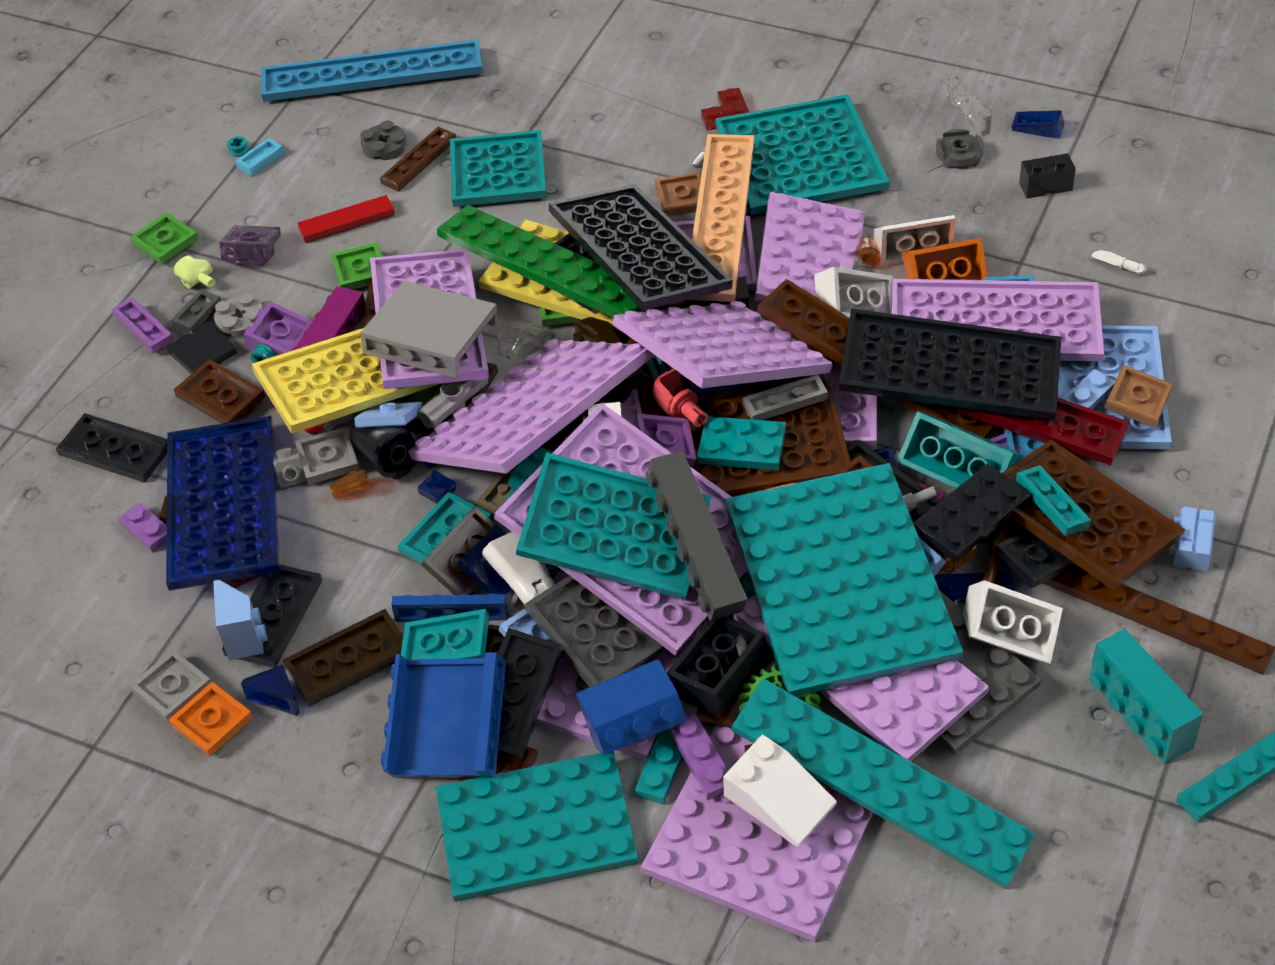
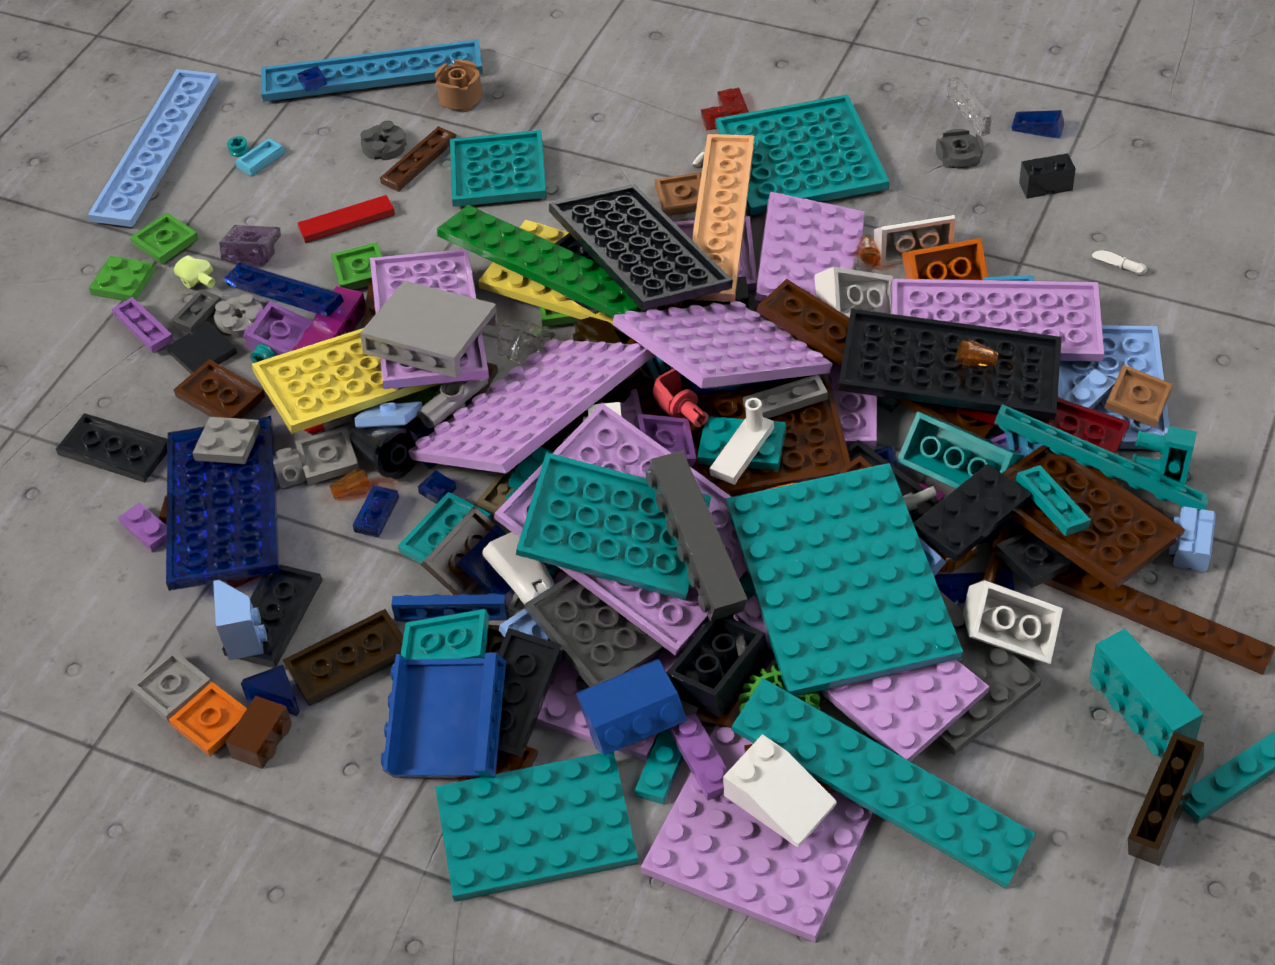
(121, 278): none -> bright green plate
(153, 148): none -> light blue plate
(226, 440): none -> light grey plate
(259, 732): none -> reddish brown brick
(284, 289): none -> clear blue plate
(312, 79): none -> clear blue plate
(375, 511): none -> clear blue plate
(458, 85): none -> medium nougat brick
(743, 444): none -> white piece
(976, 354): none -> clear orange cone
(1104, 460): none -> teal plate
(1166, 799): none -> dark brown brick
(1175, 448): none -> teal brick

